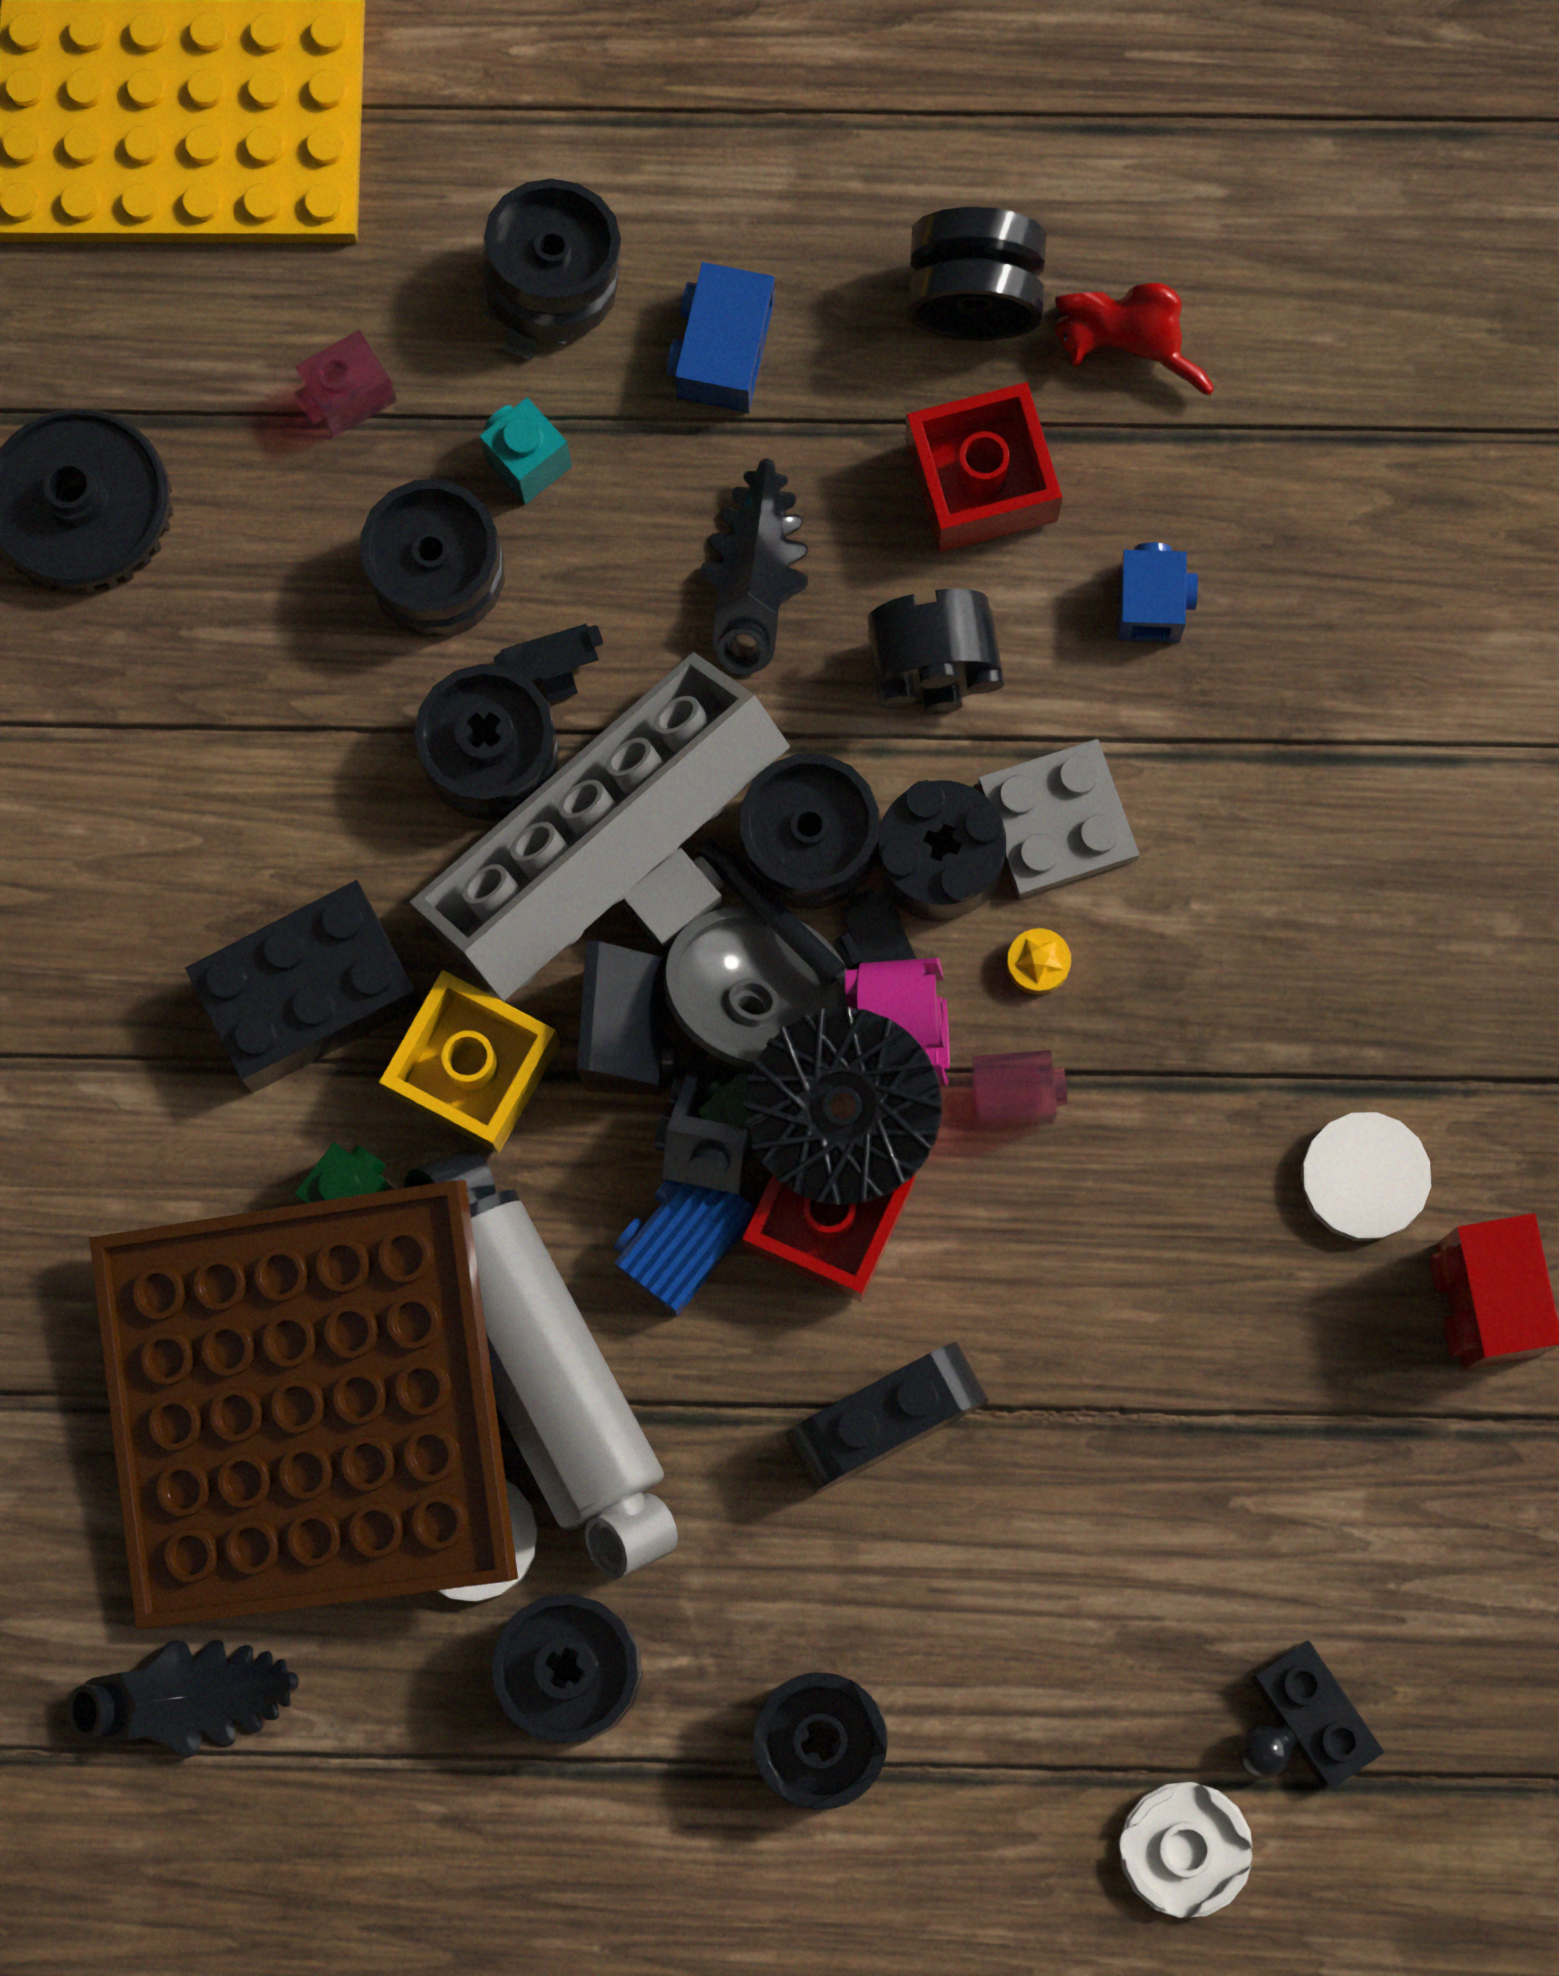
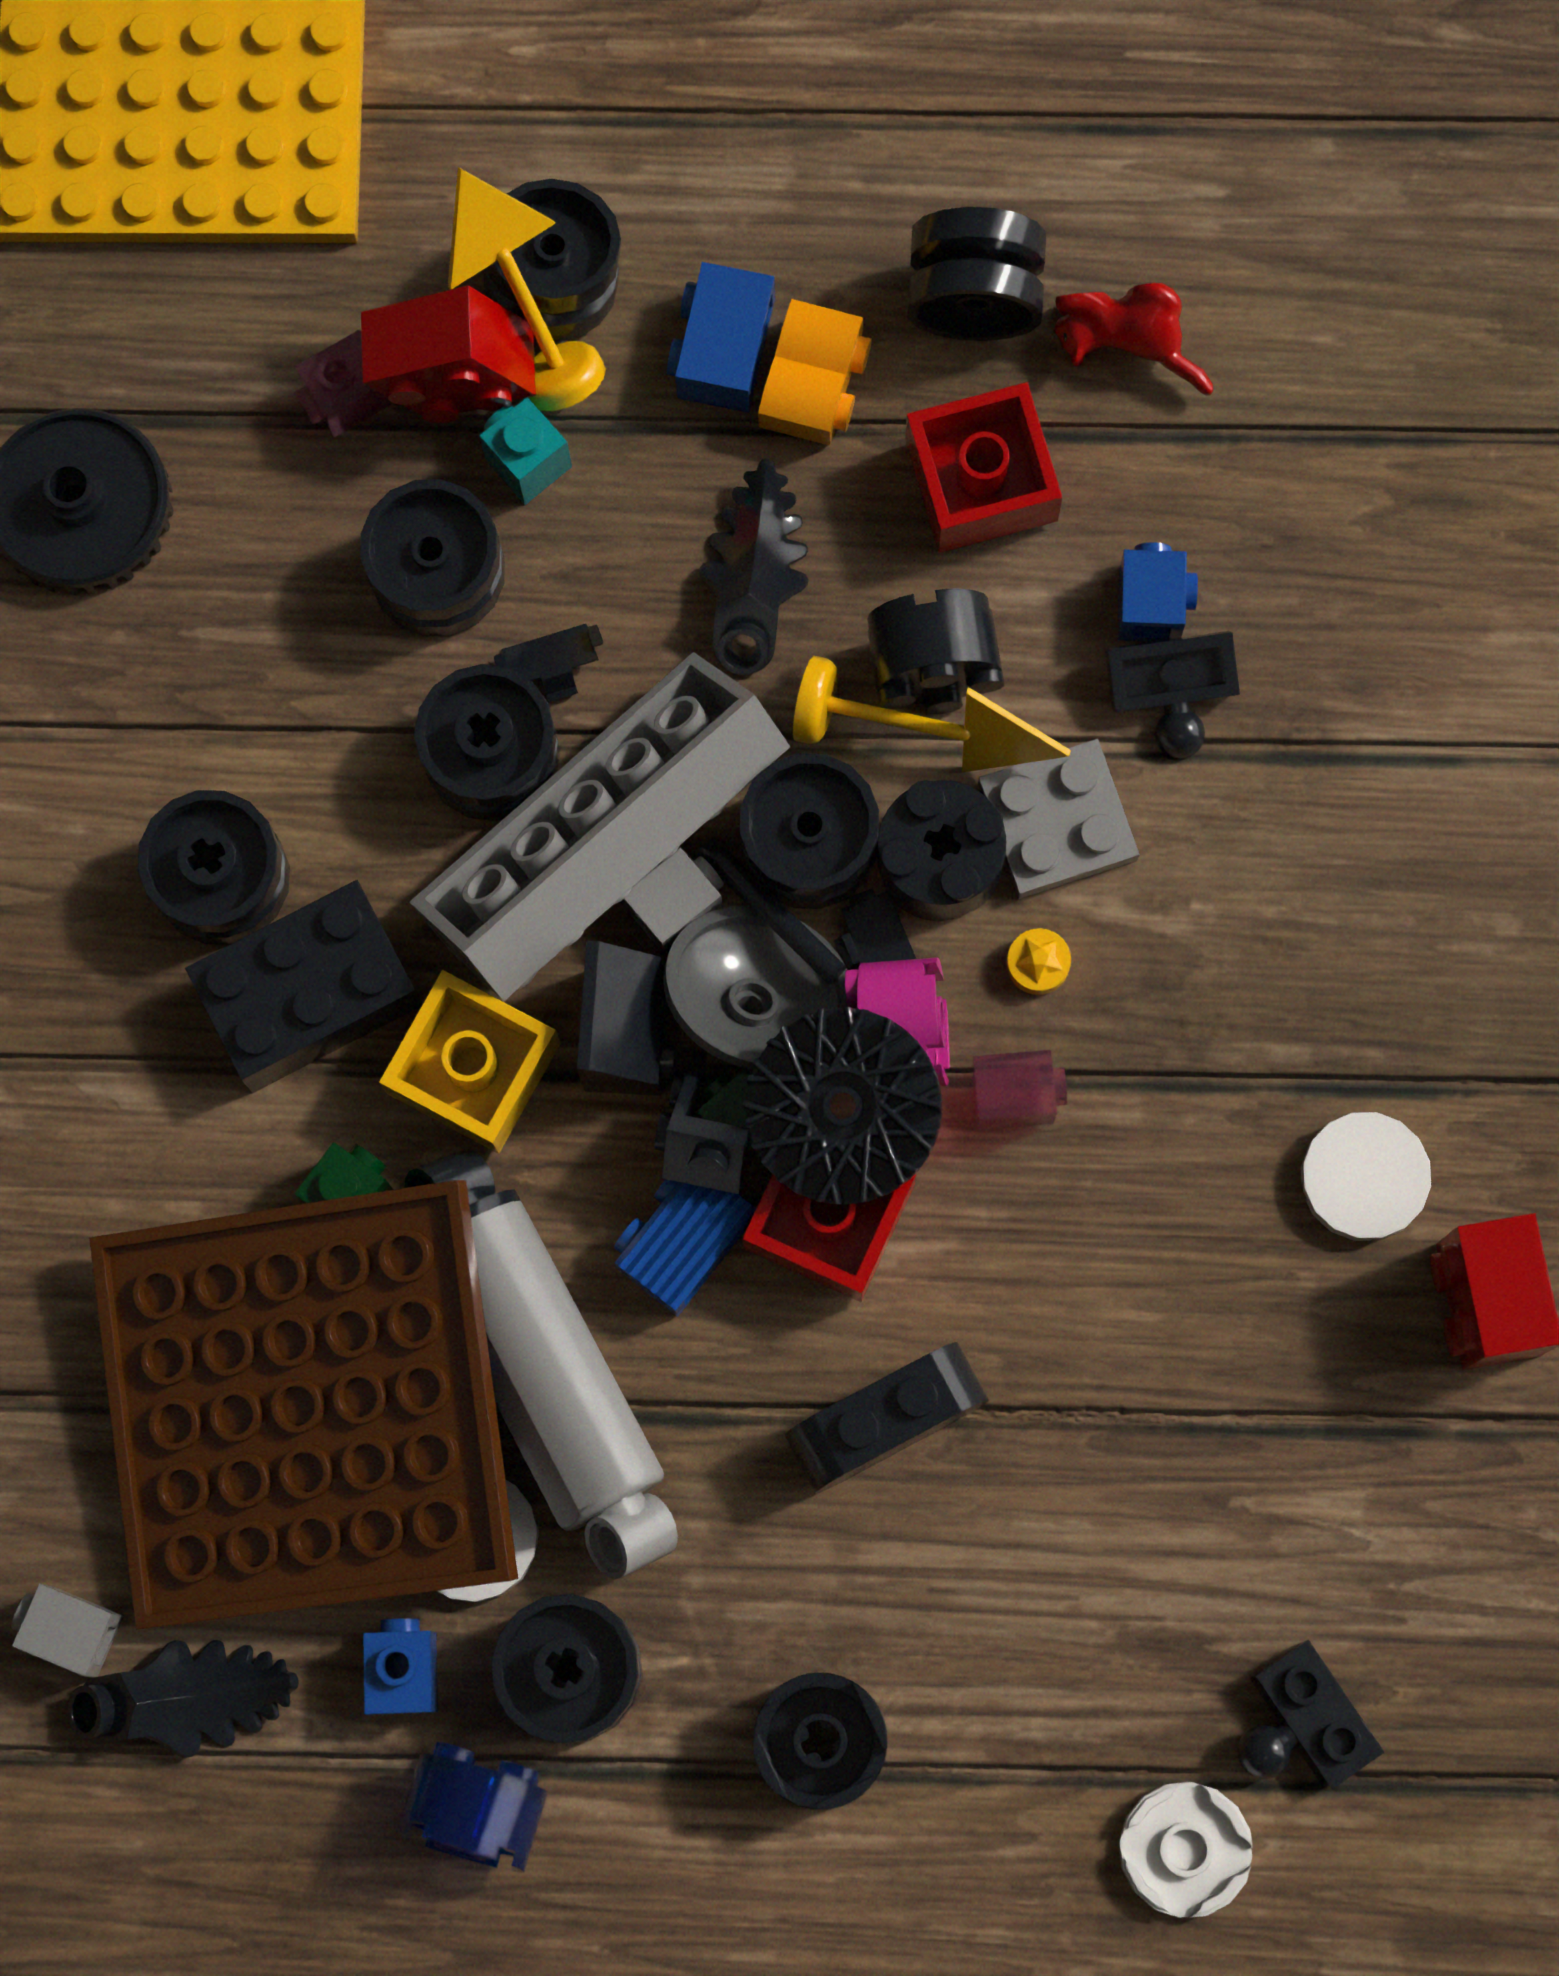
(65, 1629): none -> light grey brick
(192, 837): none -> black wheel
(400, 1669): none -> blue brick
(448, 354): none -> red brick
(473, 1808): none -> clear blue brick
(487, 231): none -> yellow piece
(812, 372): none -> light orange brick
(989, 734): none -> yellow piece
(1172, 676): none -> black plate

